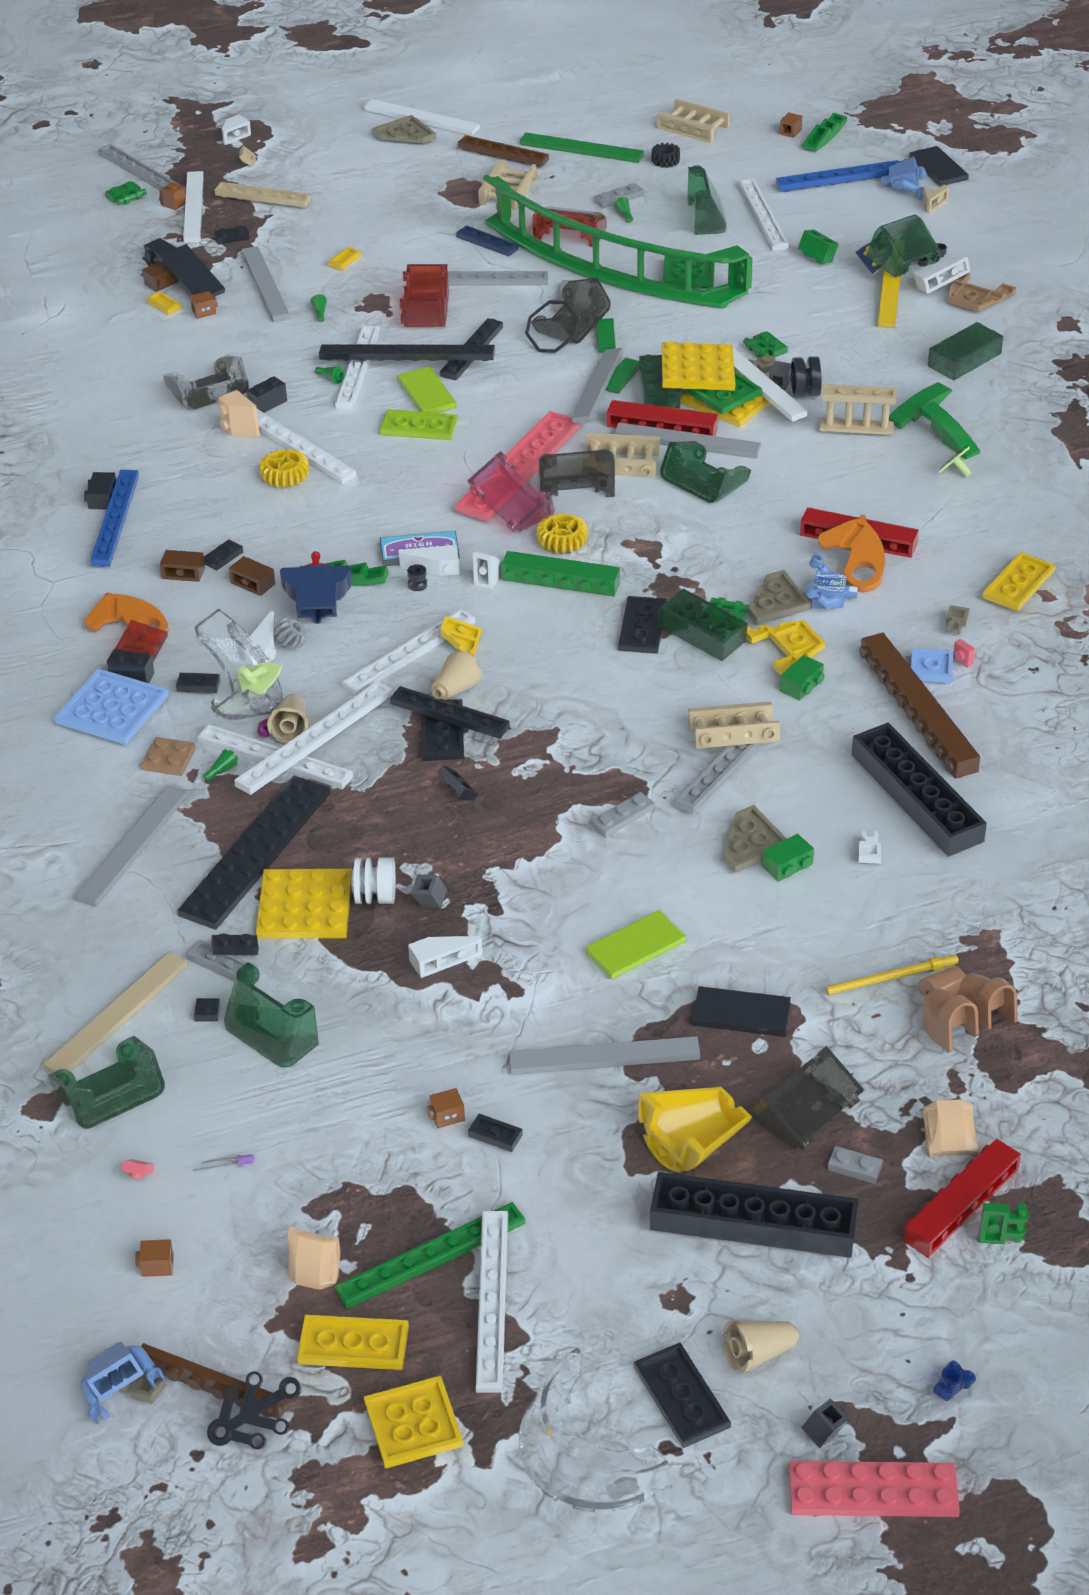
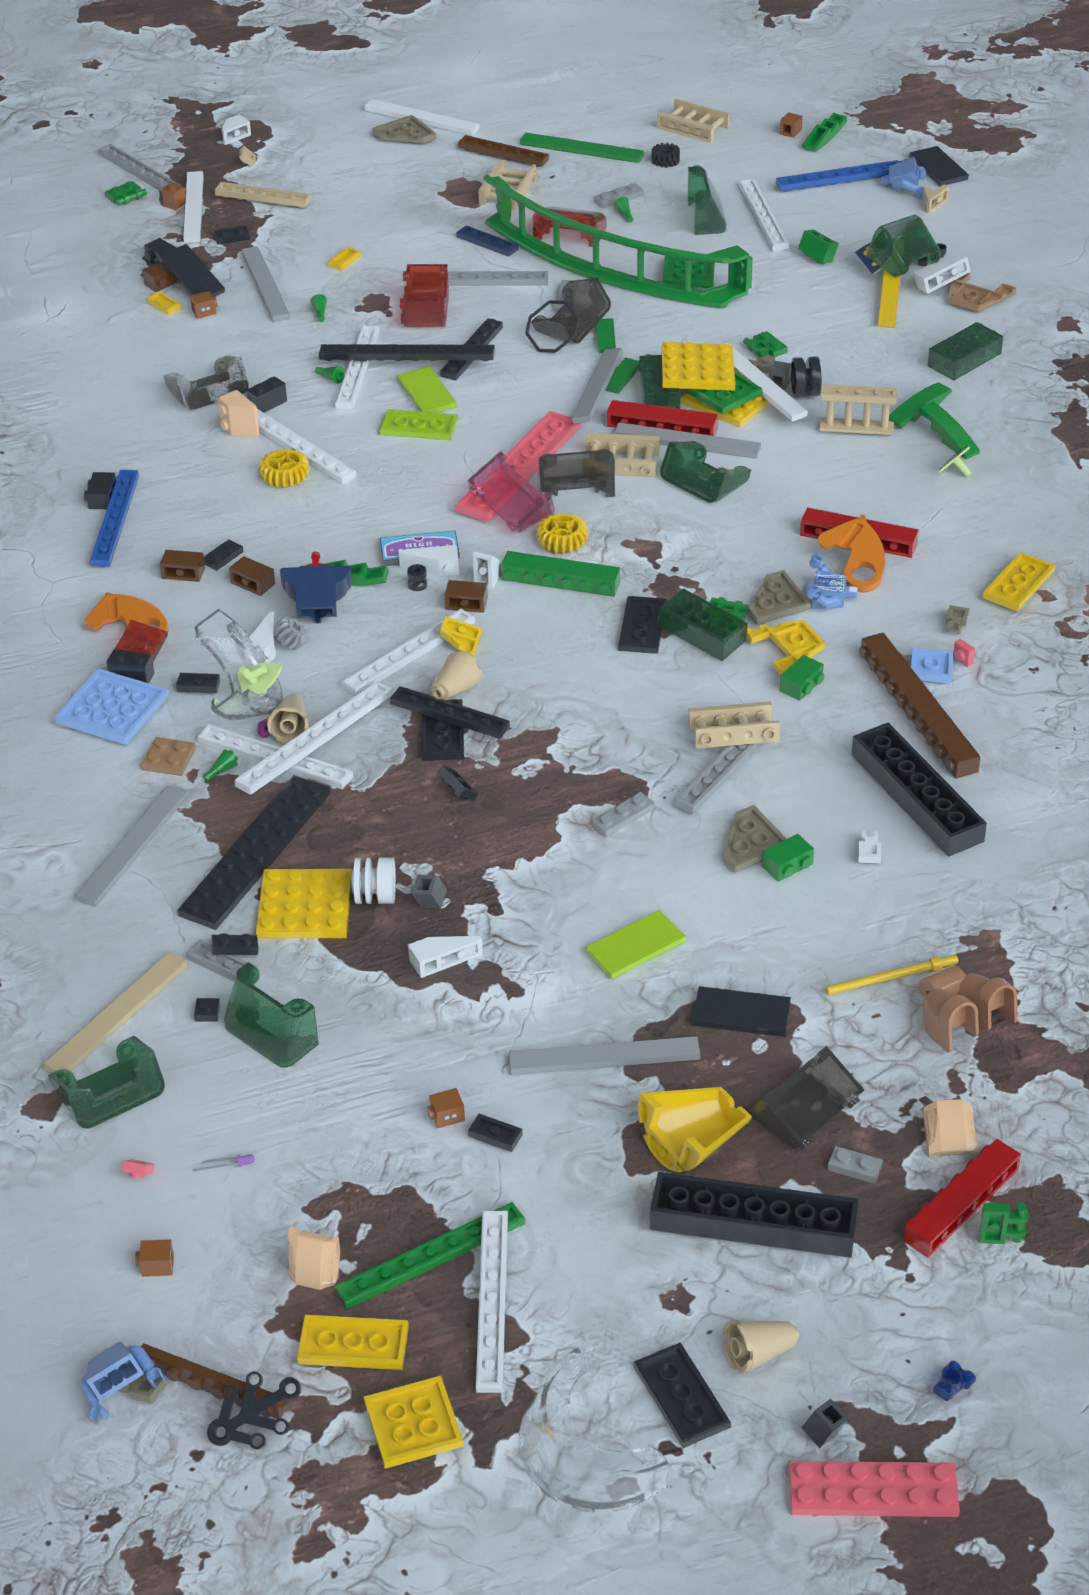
(466, 596): none -> reddish brown brick

